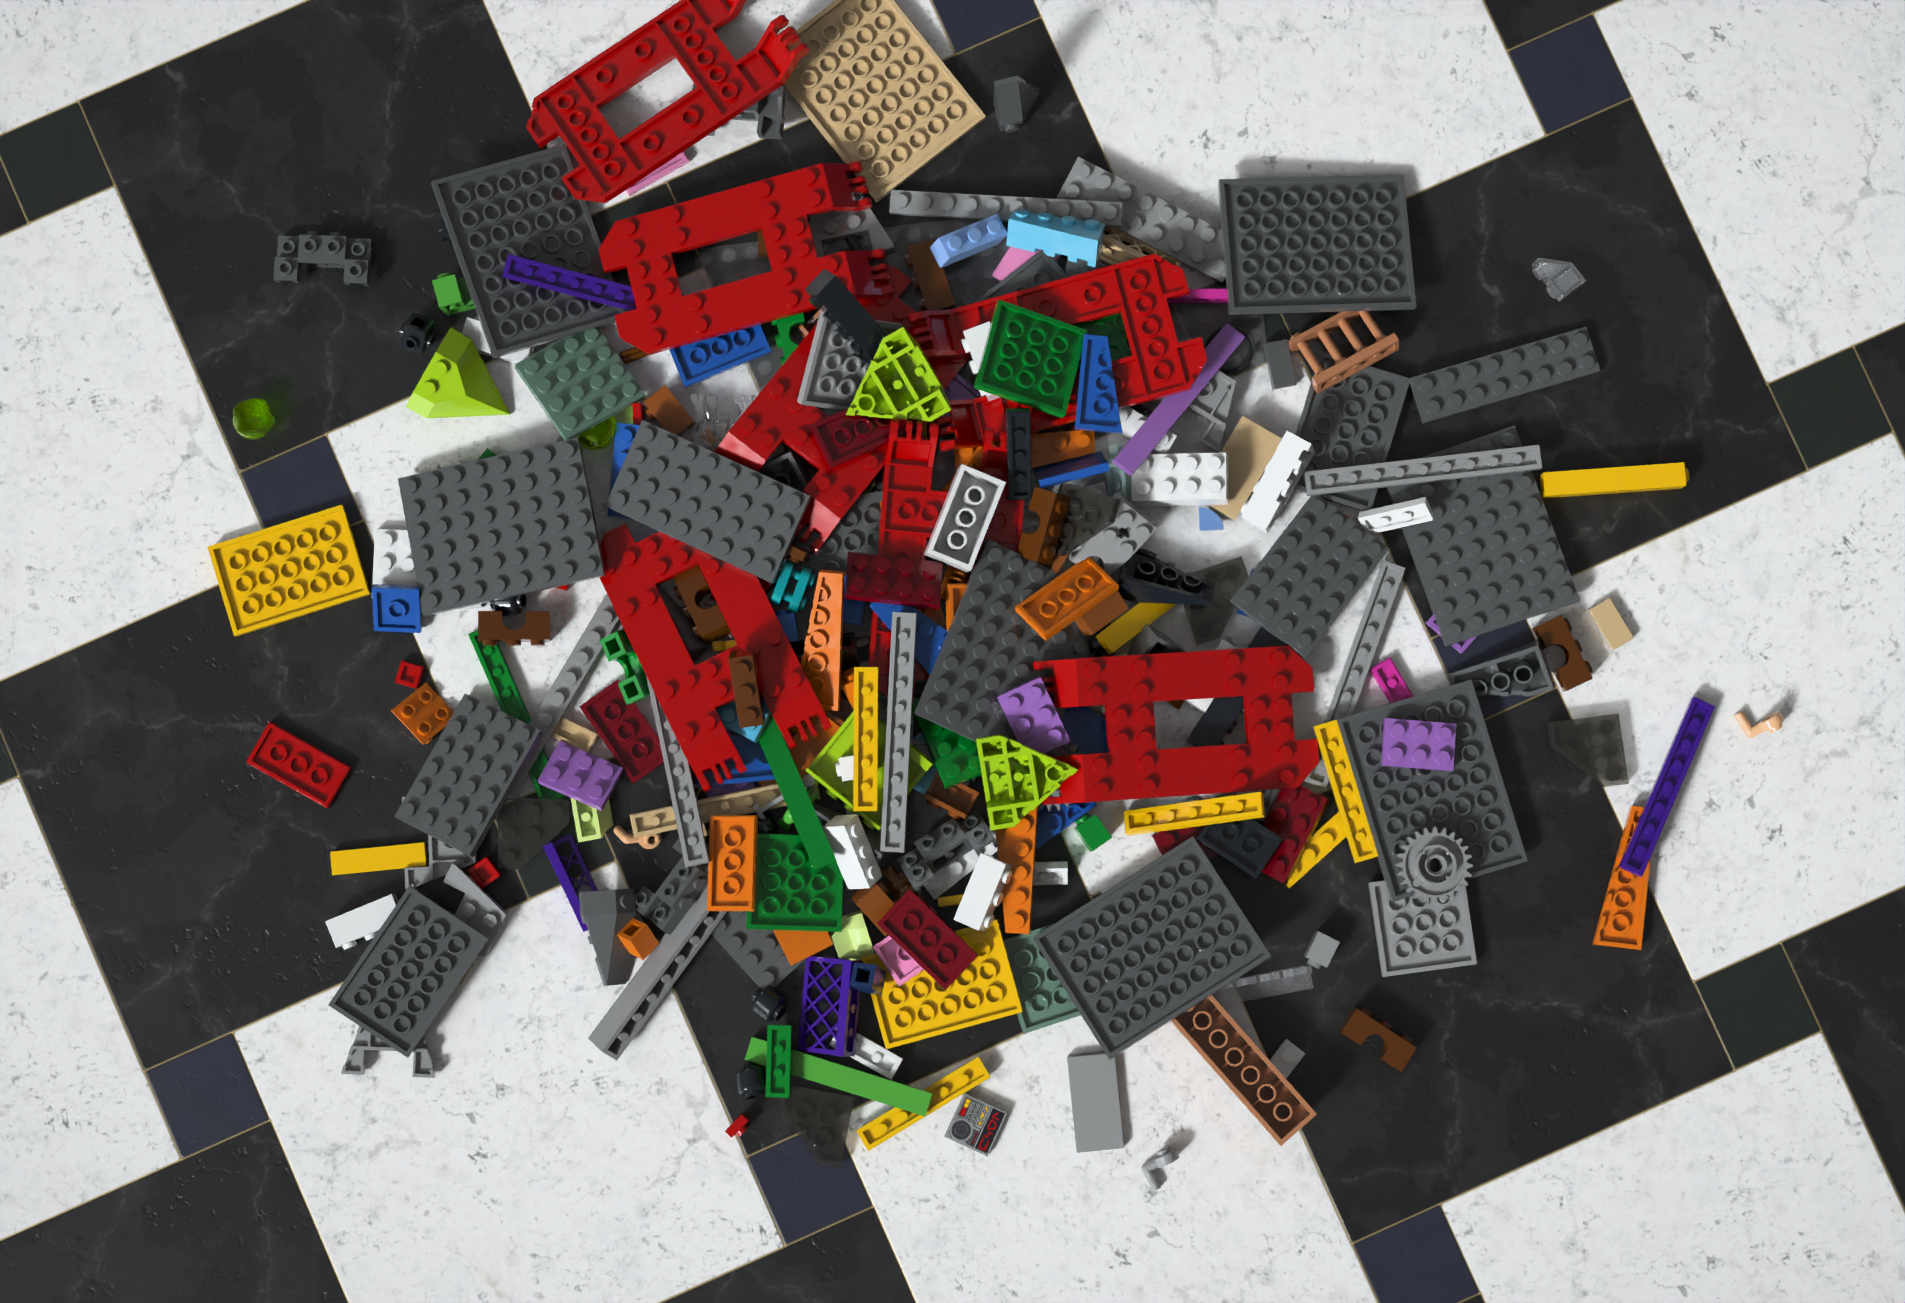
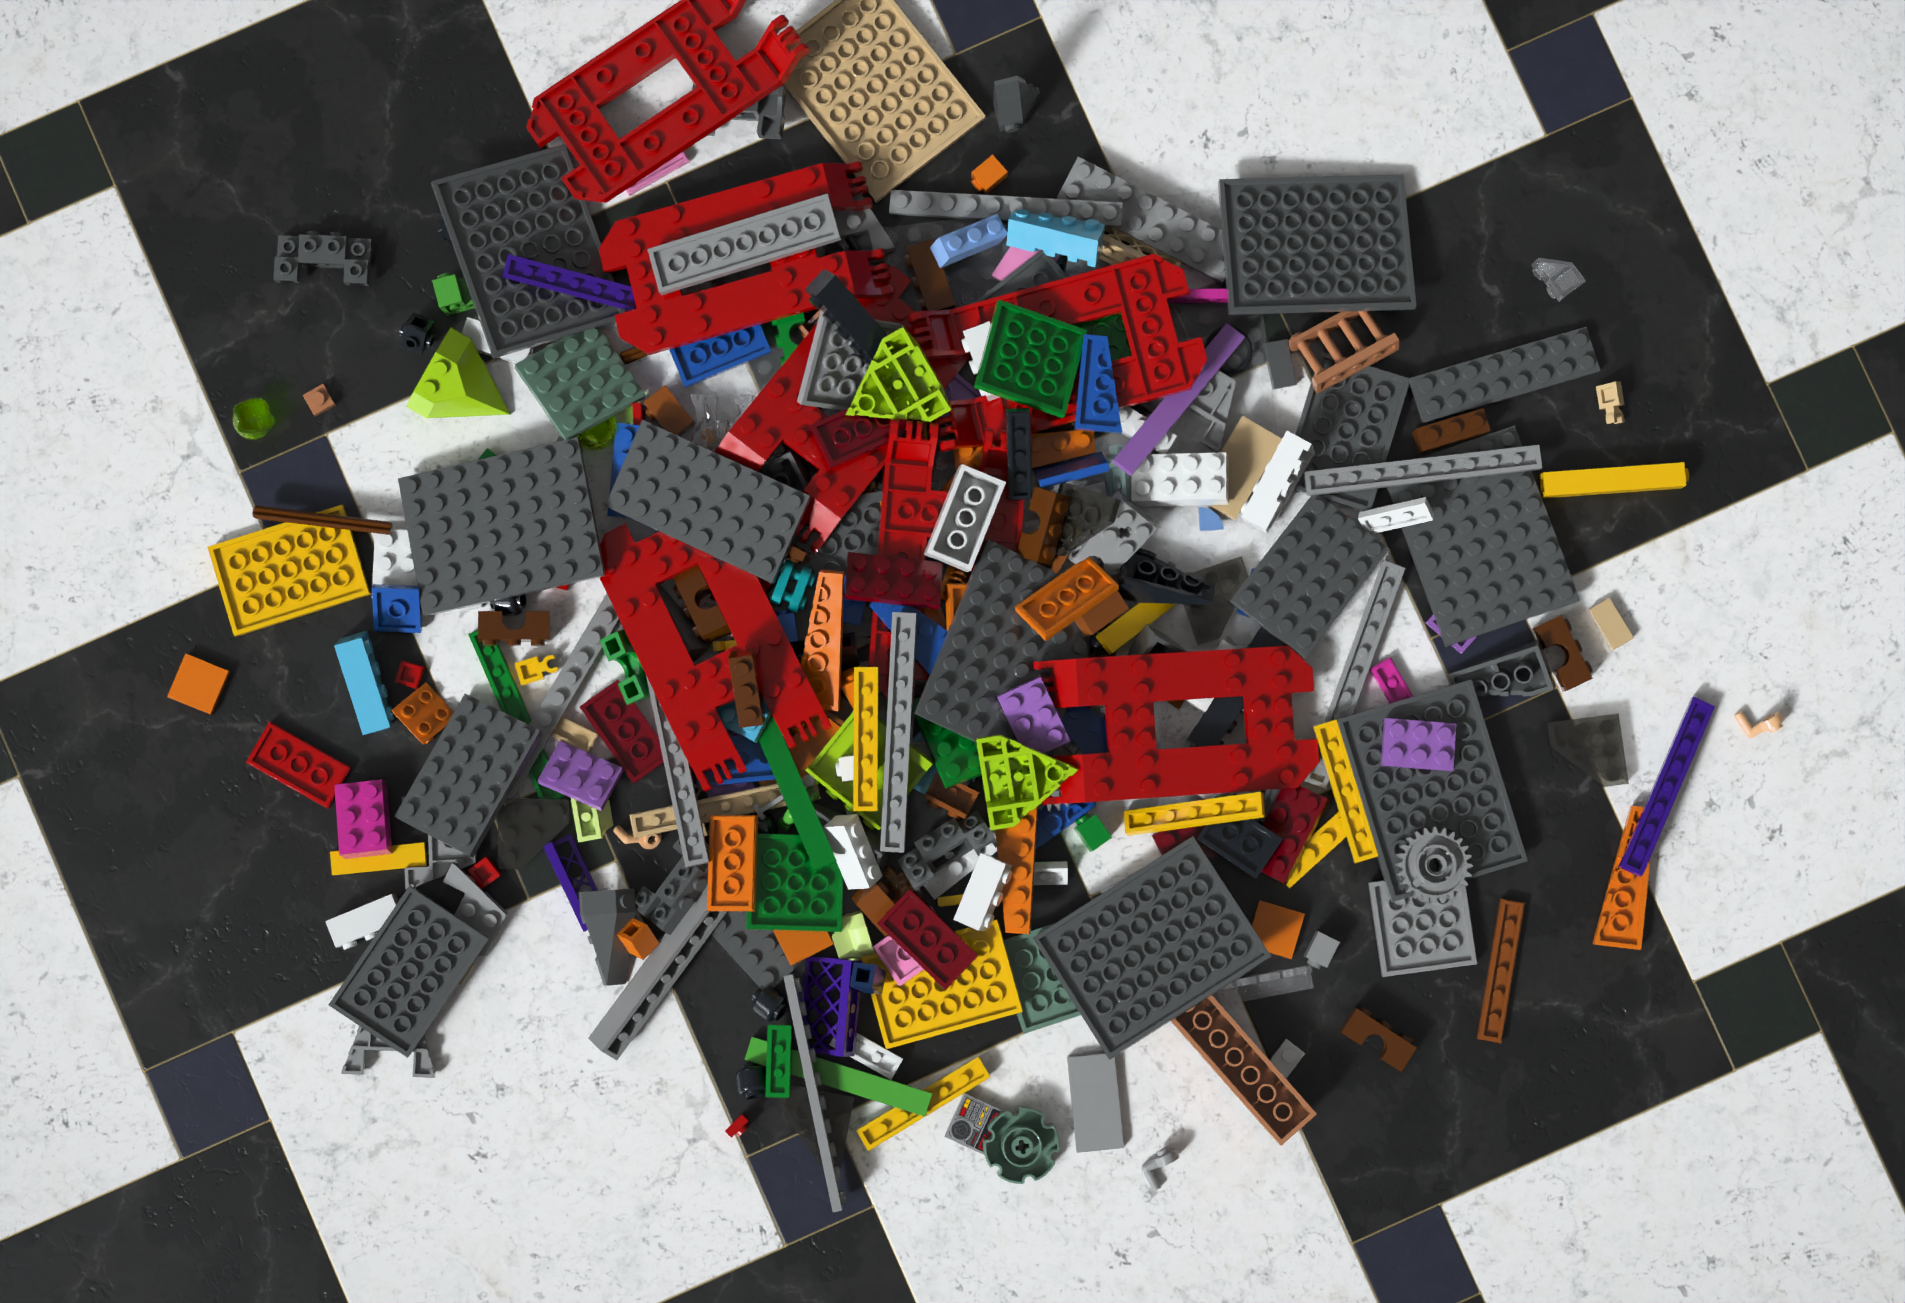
(198, 684): none -> orange tile
(319, 400): none -> nougat plate
(322, 520): none -> reddish brown axle
(363, 819): none -> dark pink brick
(364, 682): none -> medium azure wedge
(532, 669): none -> yellow plate
(744, 244): none -> light grey plate
(817, 1102): none -> light grey plate
(988, 175): none -> orange brick
(1002, 1146): none -> sand green piece
(1277, 928): none -> orange tile
(1451, 430): none -> reddish brown arch
(1500, 970): none -> dark orange tile
(1610, 398): none -> tan plate

